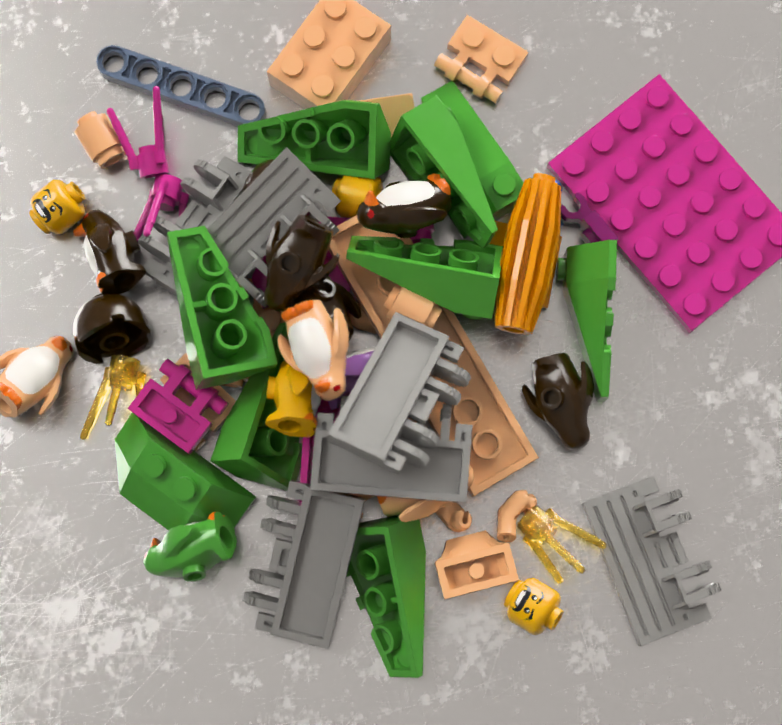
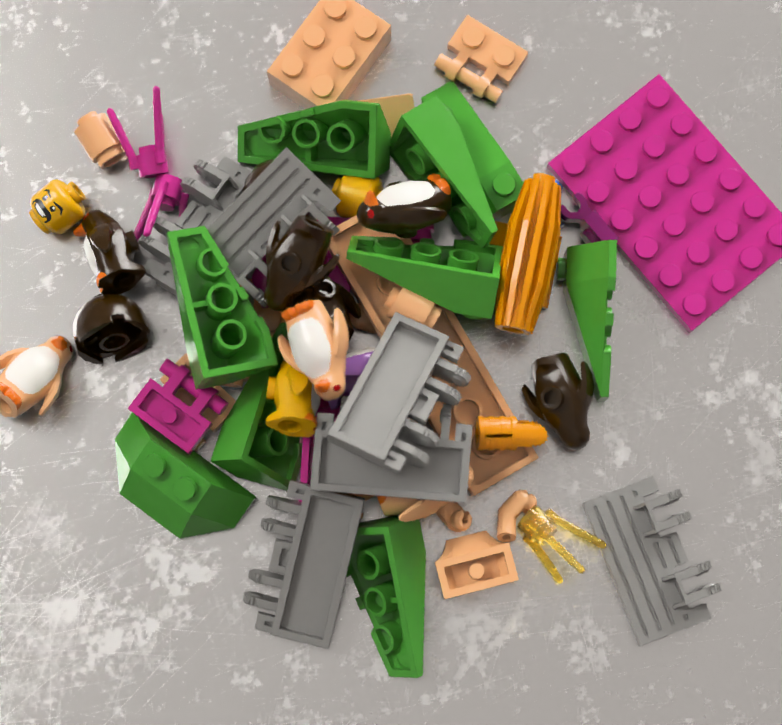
(120, 376): clear yellow plant -> none
(168, 74): sand blue beam -> none
(192, 548): bright green animal -> none
(507, 433): none -> light orange hinge
(533, 606): yellow head -> none

